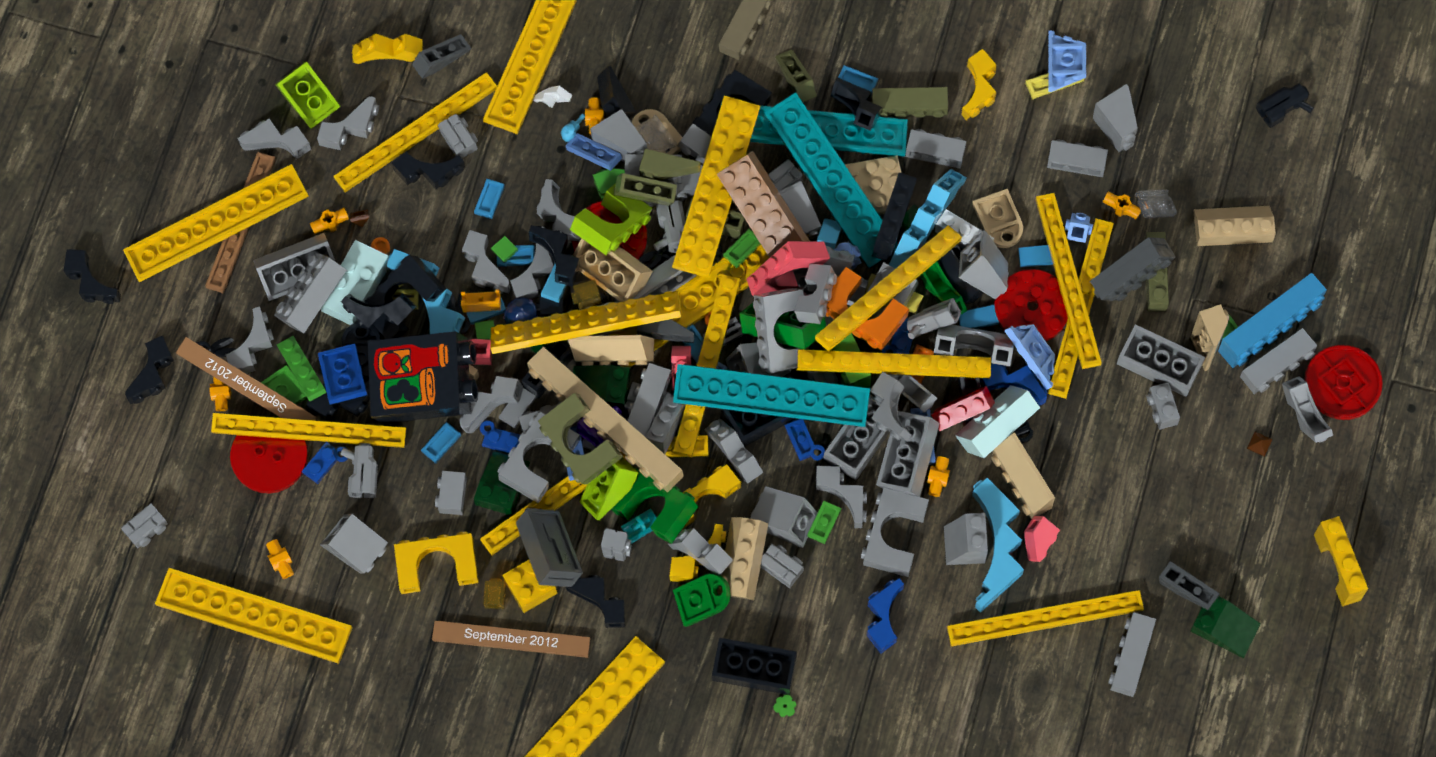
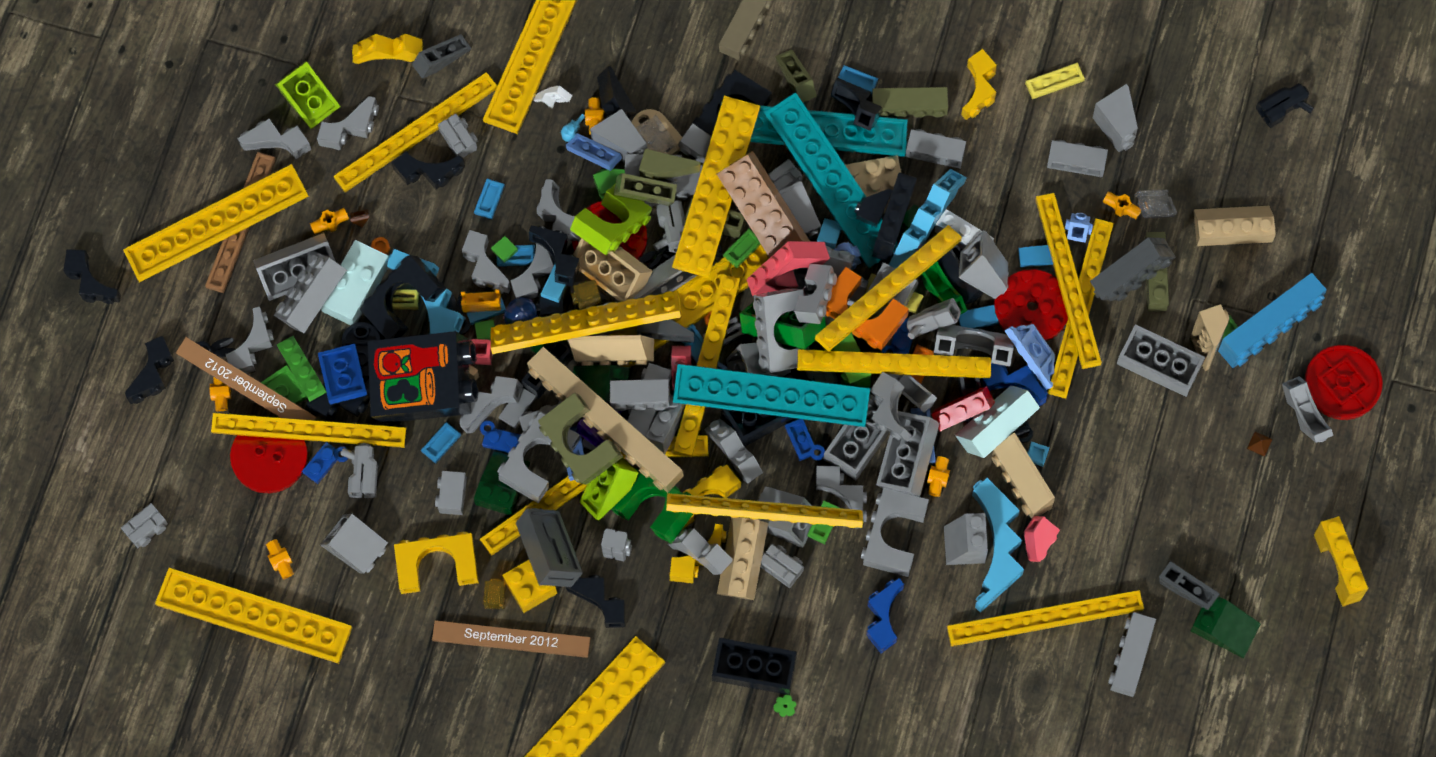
(368, 313): black arch -> none
(639, 526): teal hips -> none
(640, 394): none -> light grey brick
(700, 598): green plate -> none
(764, 510): none -> yellow plate
(872, 207): none -> black slope
(999, 217): tan plate -> none
(1038, 453): none -> medium azure tile
(1066, 61): light blue wing -> none
(1163, 406): light grey brick -> none
(1278, 361): light grey brick -> none

